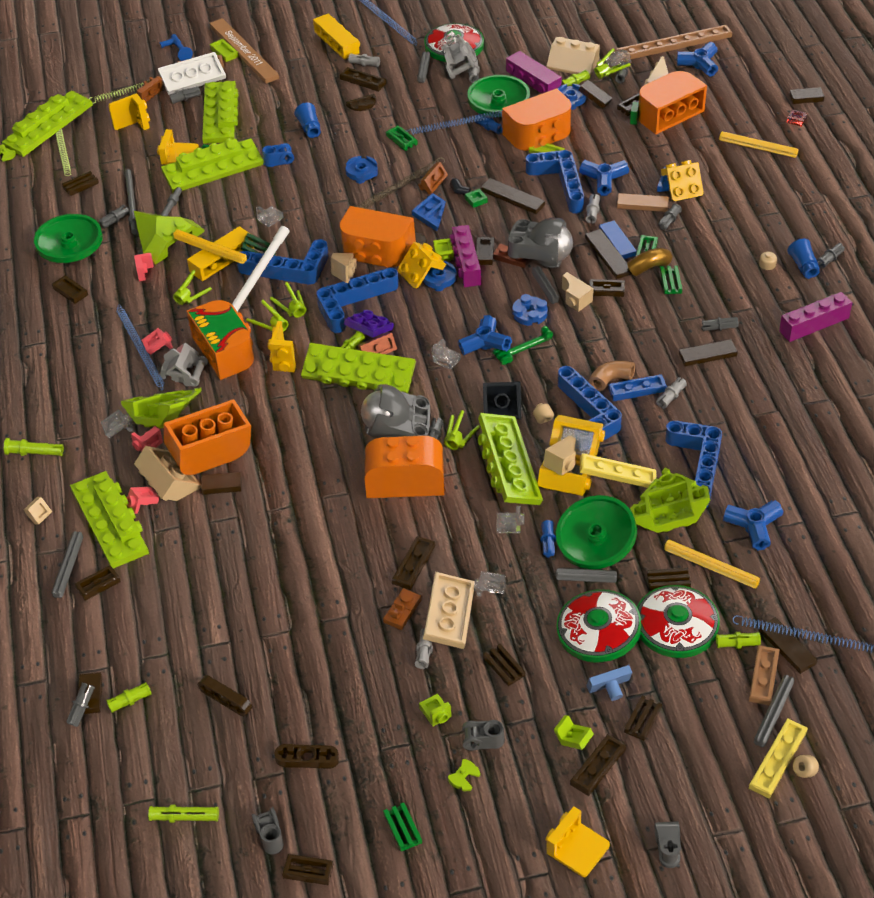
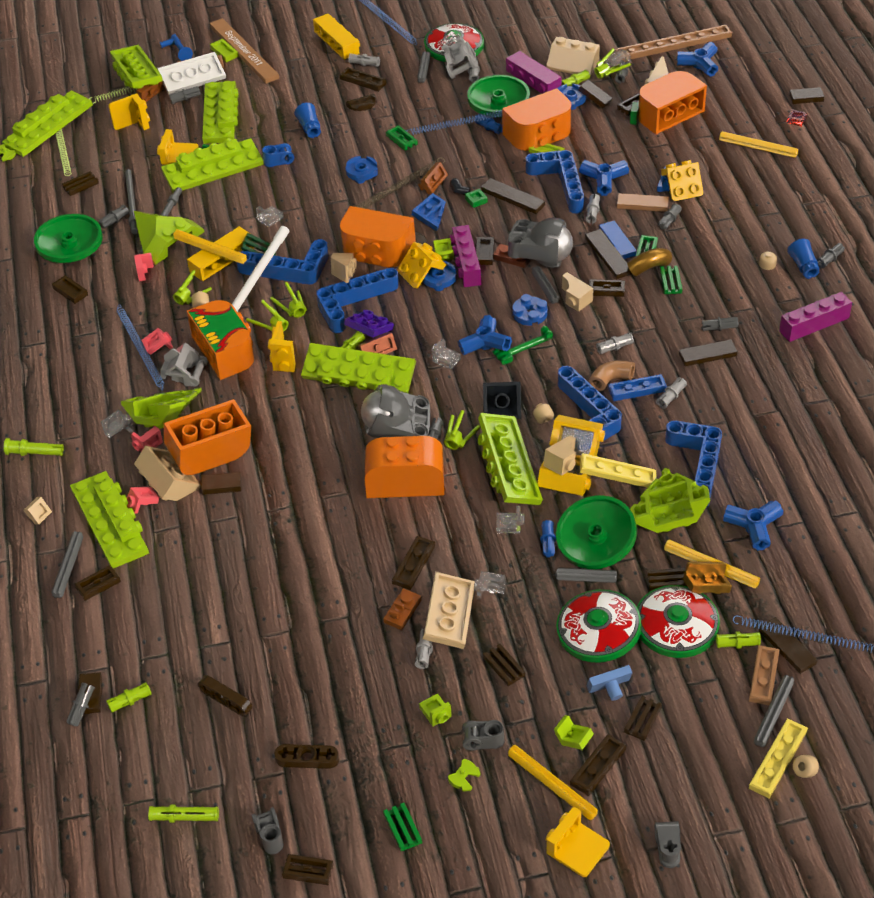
(135, 67): none -> lime plate
(199, 299): none -> tan piece
(552, 782): none -> yellow axle
(615, 343): none -> light grey pin
(706, 577): none -> pearl gold bracket

